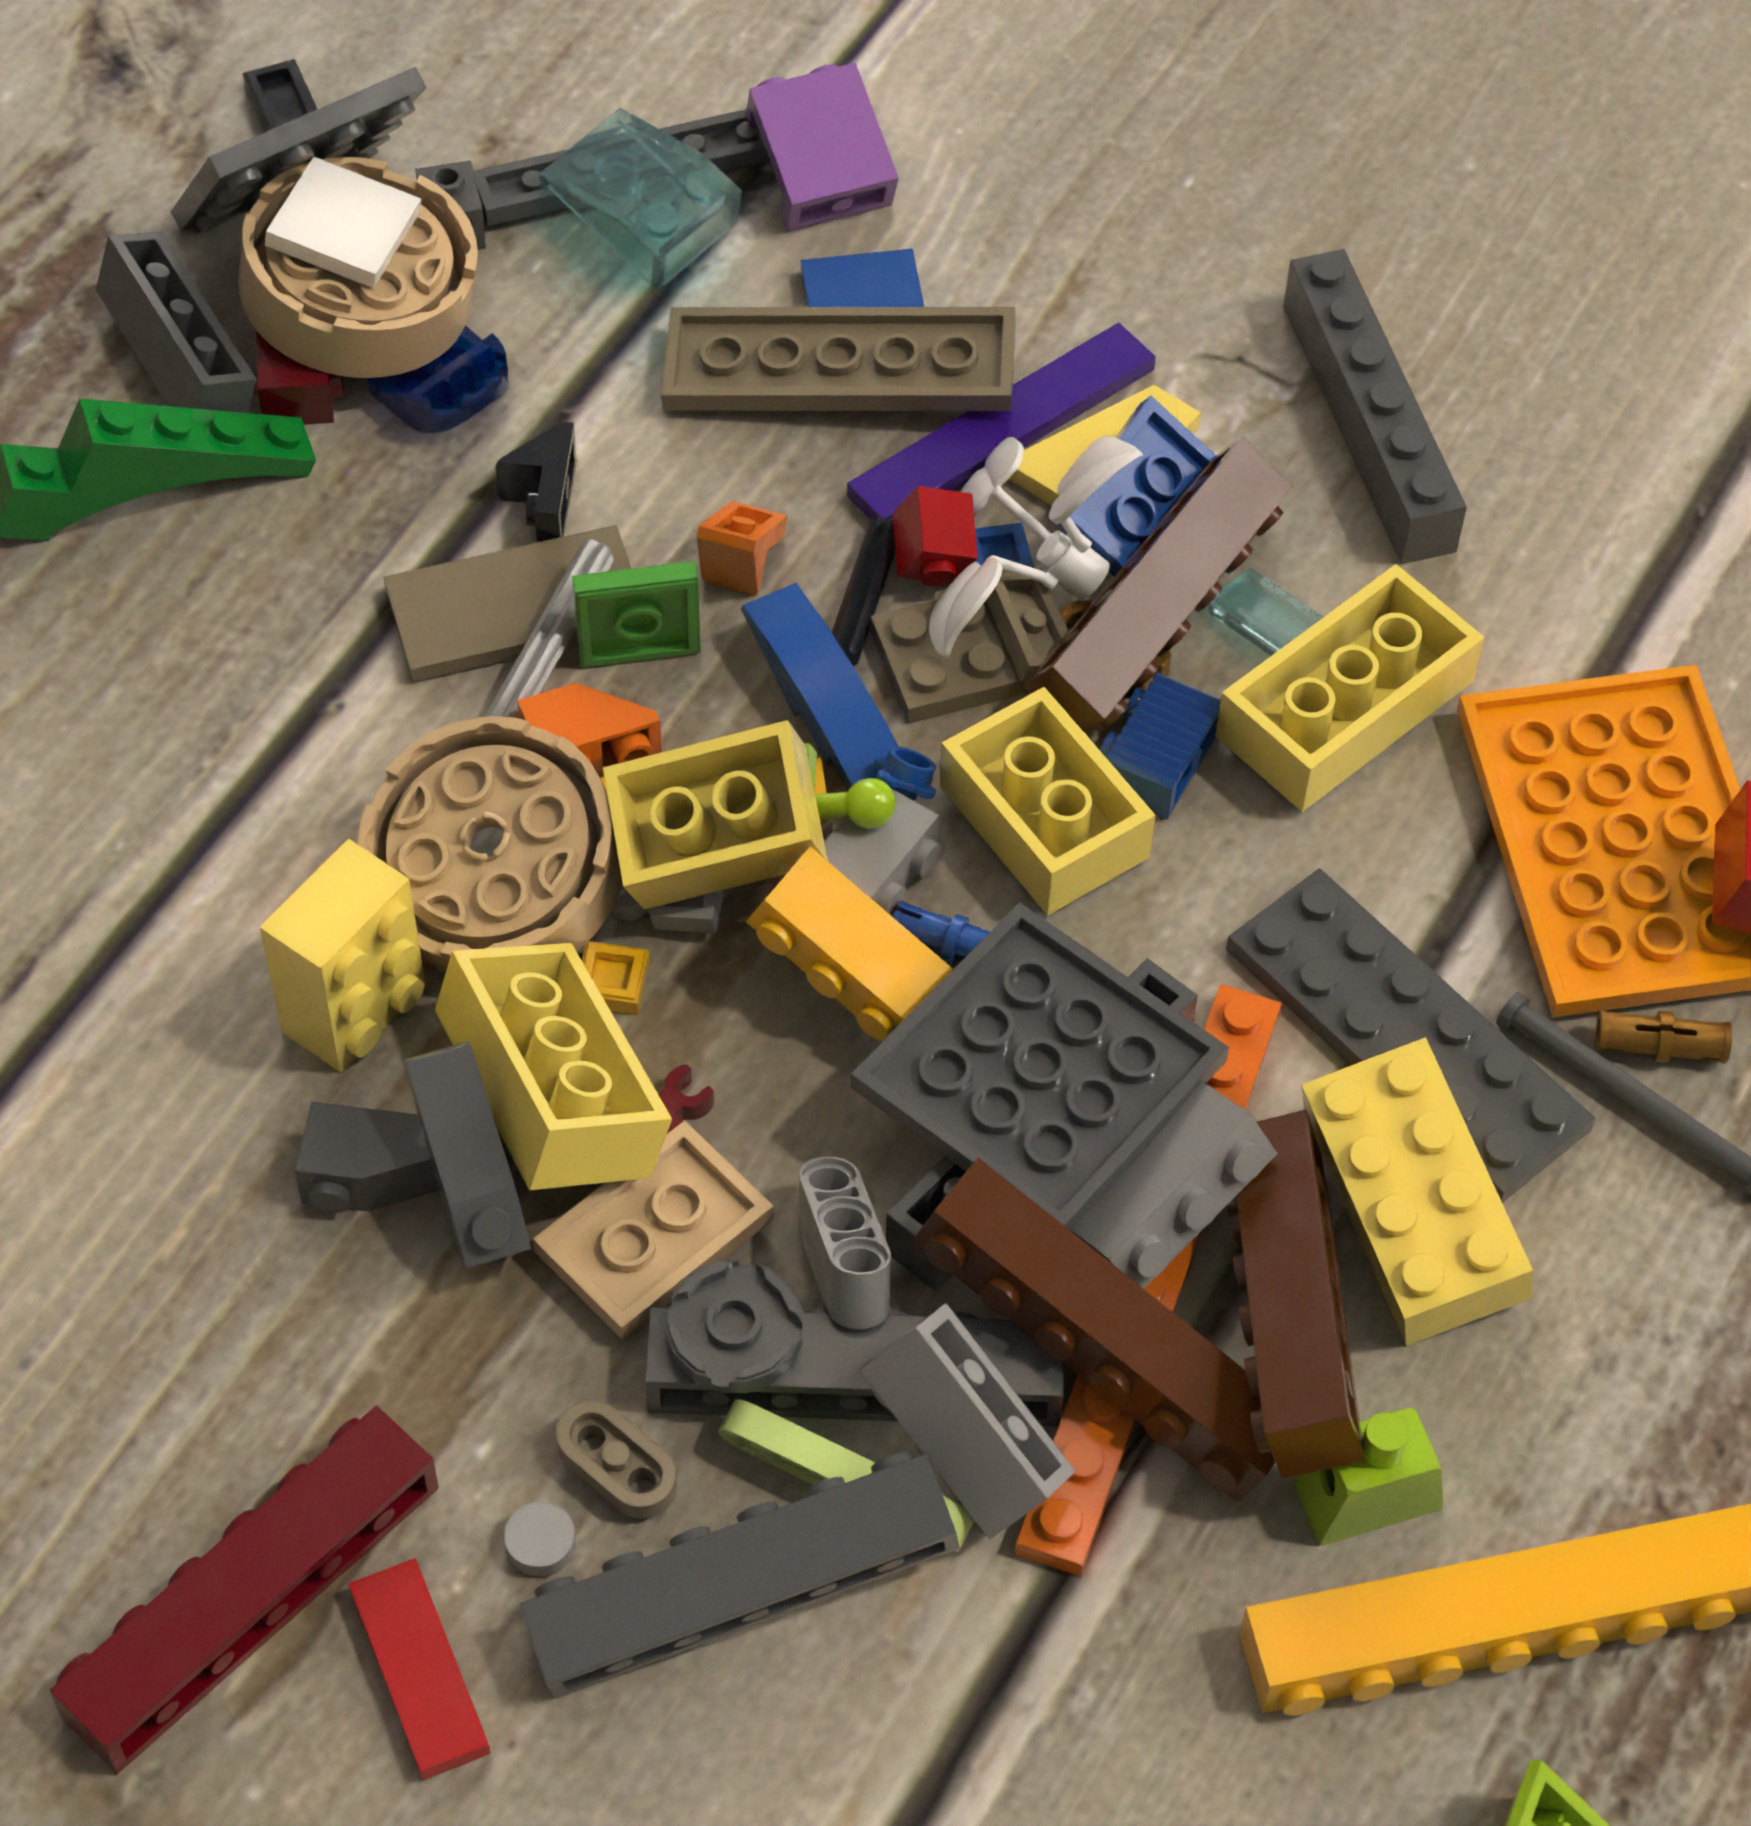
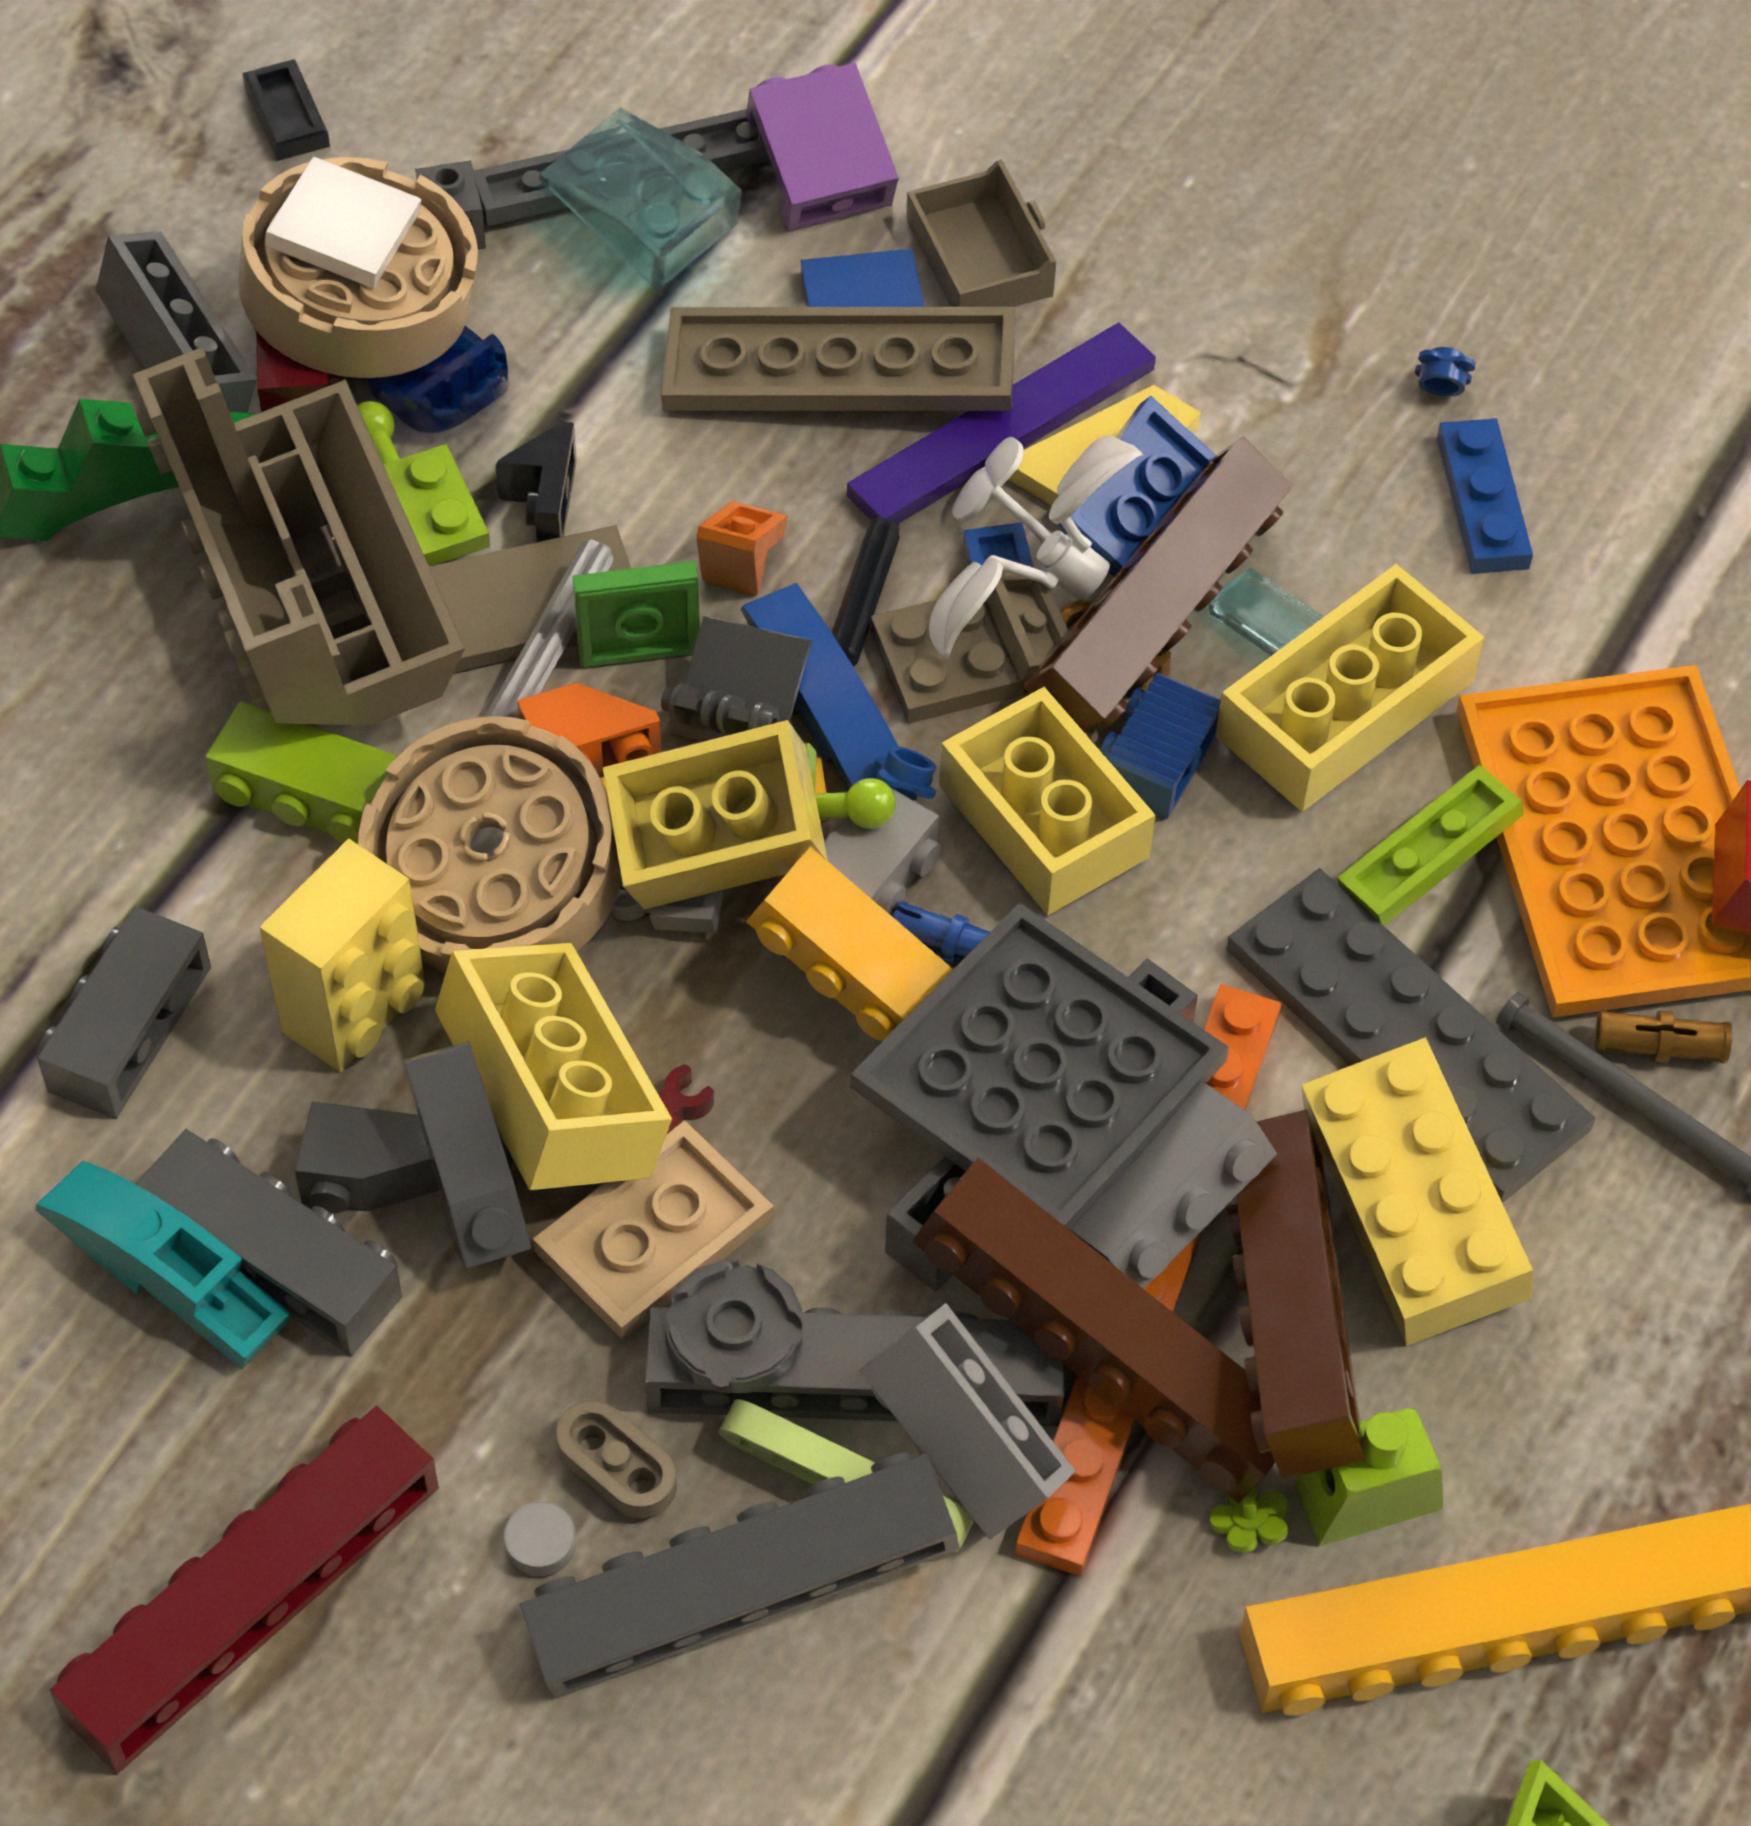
(123, 1012): none -> dark grey brick
(168, 1255): none -> teal slope
(285, 1247): none -> dark grey brick
(295, 771): none -> lime brick
(320, 646): none -> dark tan wedge
(340, 129): dark grey plate -> none
(419, 1669): red tile -> none
(429, 492): none -> lime plate
(618, 974): yellow tile -> none
(736, 681): none -> dark grey hinge
(844, 1242): light grey beam -> none
(934, 535): red brick -> none
(983, 240): none -> dark tan container
(1251, 1519): none -> lime plant
(1374, 407): dark grey brick -> none
(1431, 845): none -> lime plate
(1444, 371): none -> blue plate
(1484, 496): none -> blue plate

